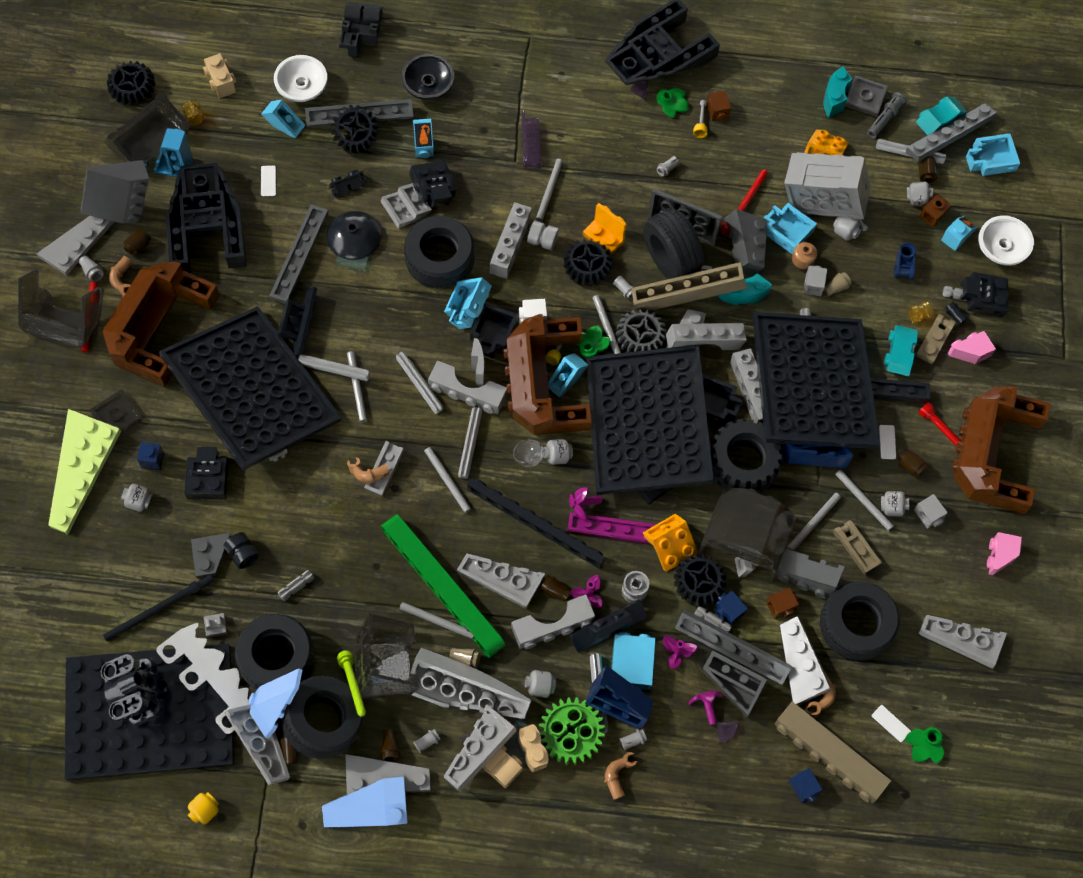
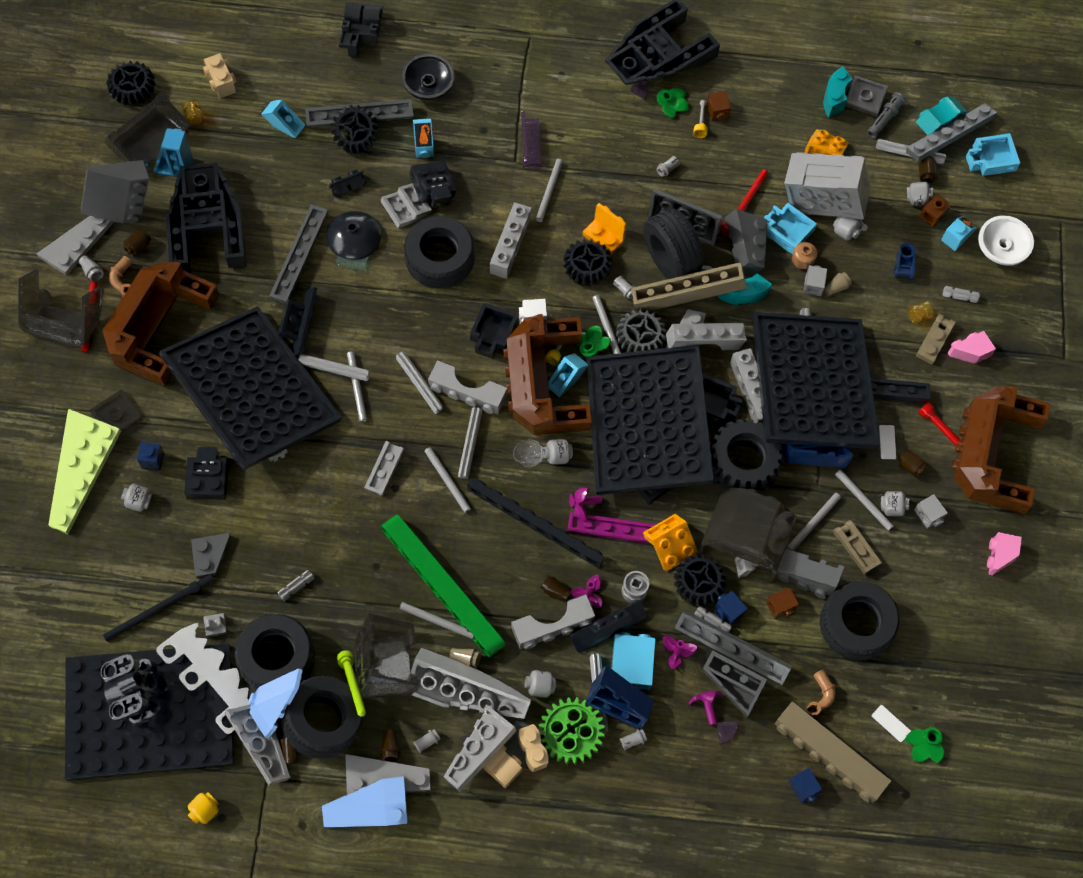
(241, 550): black wheel -> none
(268, 180): white sticker -> none
(298, 71): white dish -> none
(370, 475): medium nougat piece -> none
(469, 303): medium azure piece -> none
(477, 363): light grey slope -> none
(508, 581): light grey wing -> none
(545, 235): light grey wheel -> none
(612, 776): medium nougat piece -> none
(806, 674): wing -> none
(901, 350): teal brick -> none
(956, 313): black pin -> none
(971, 642): light grey wing -> none
(985, 294): black piece -> none

